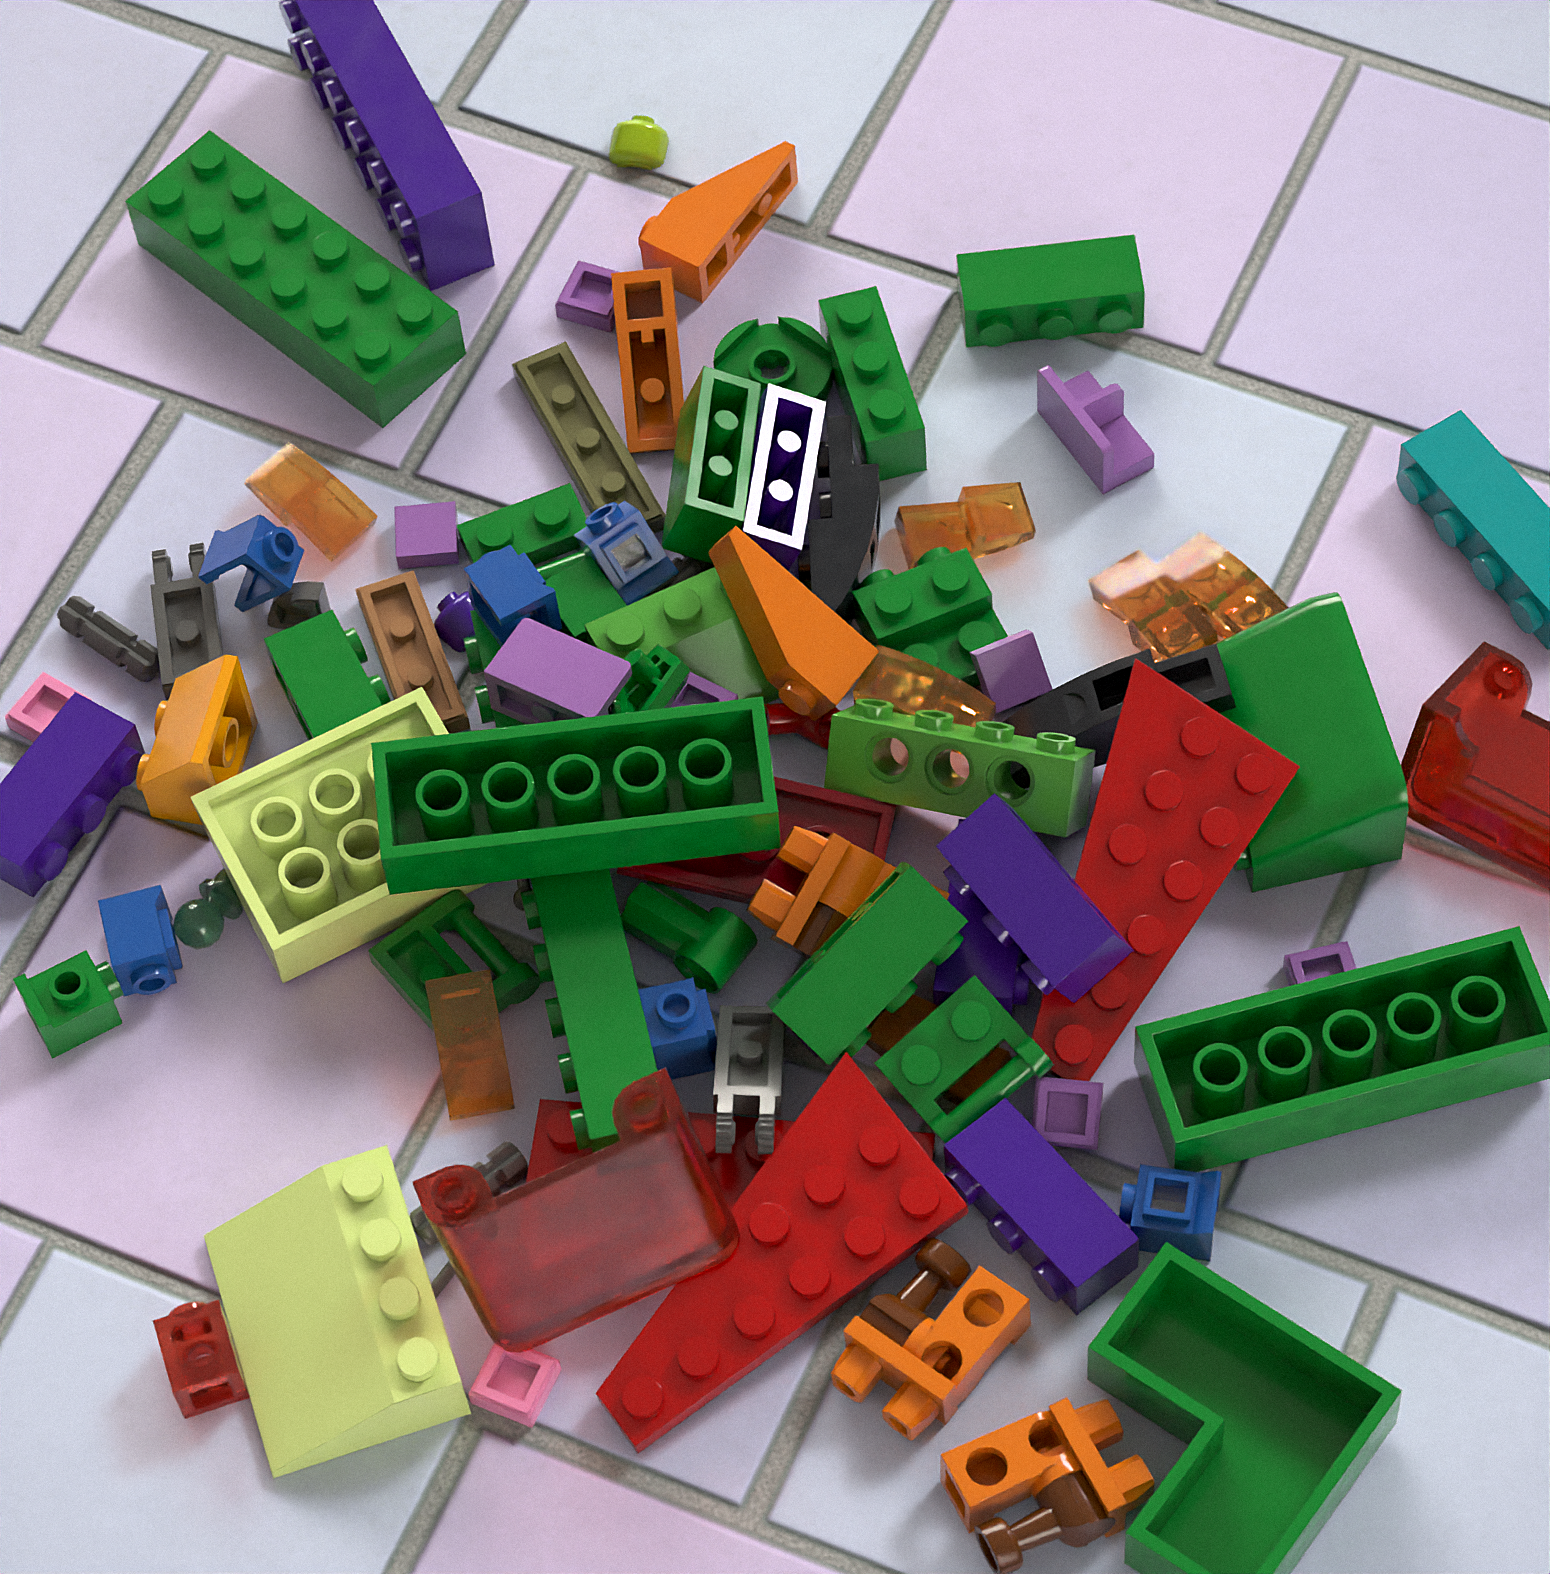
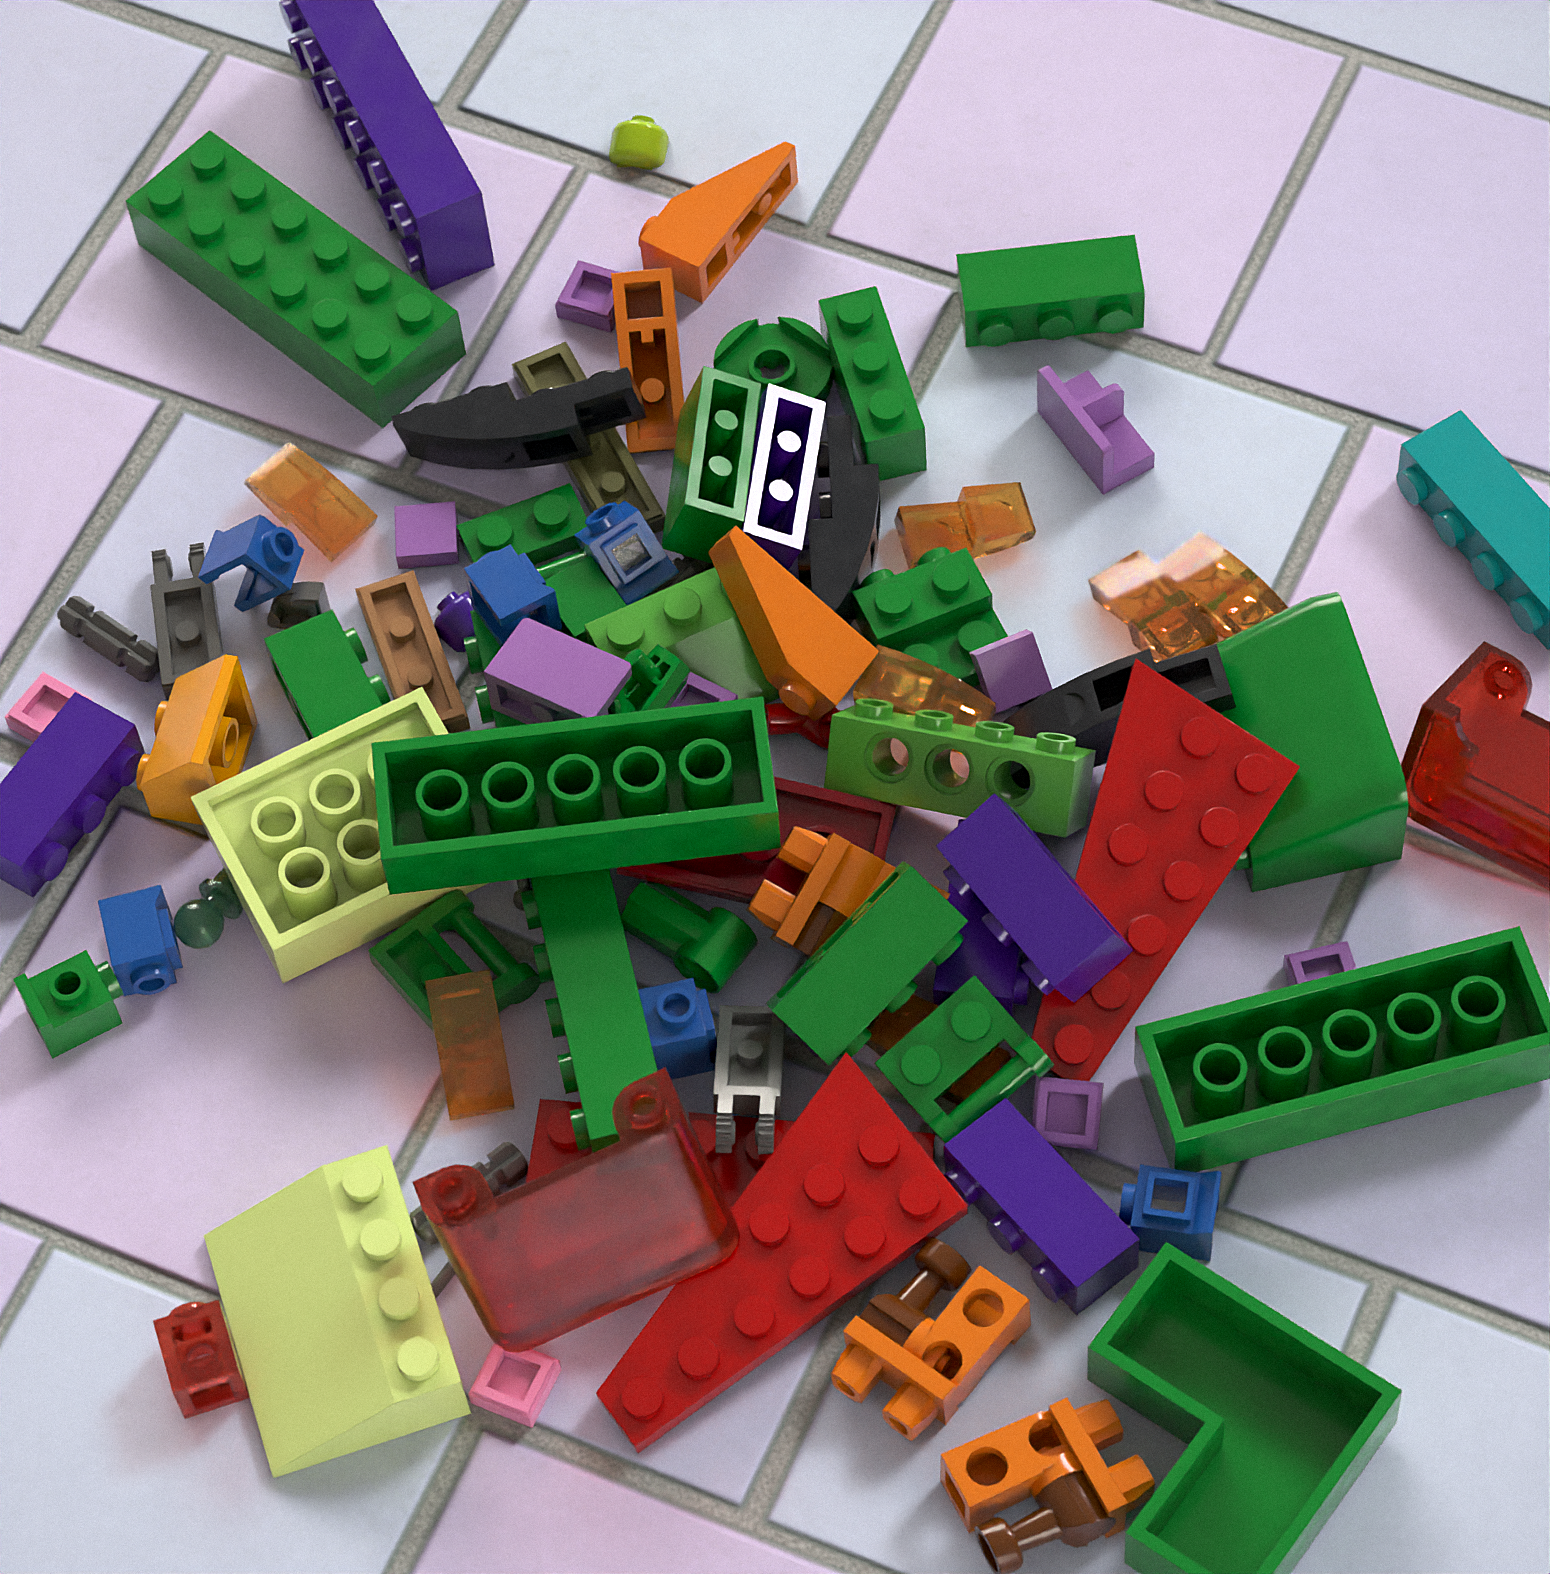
(502, 433): none -> black slope

